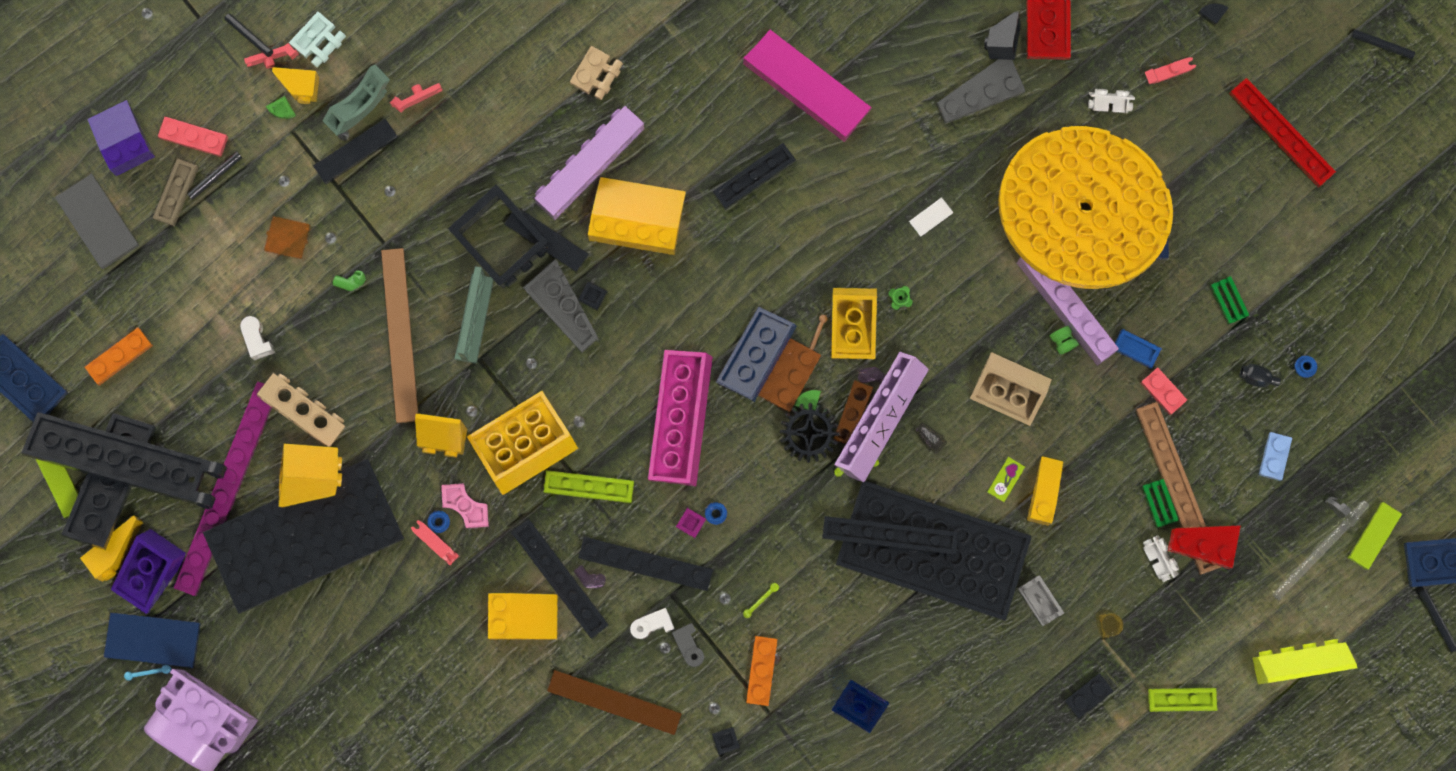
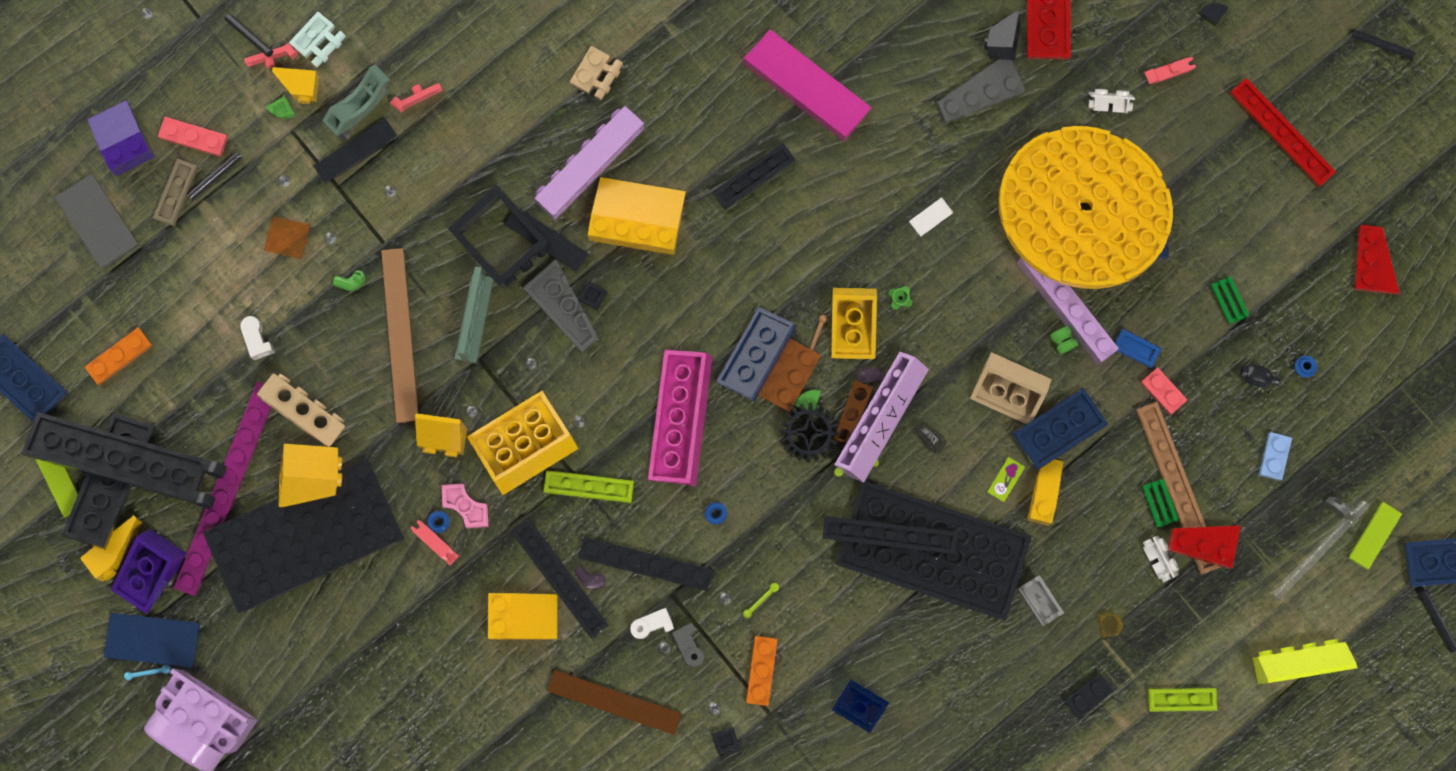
(691, 523): magenta plate -> none
(1059, 429): none -> dark blue tile
(1373, 262): none -> red wing

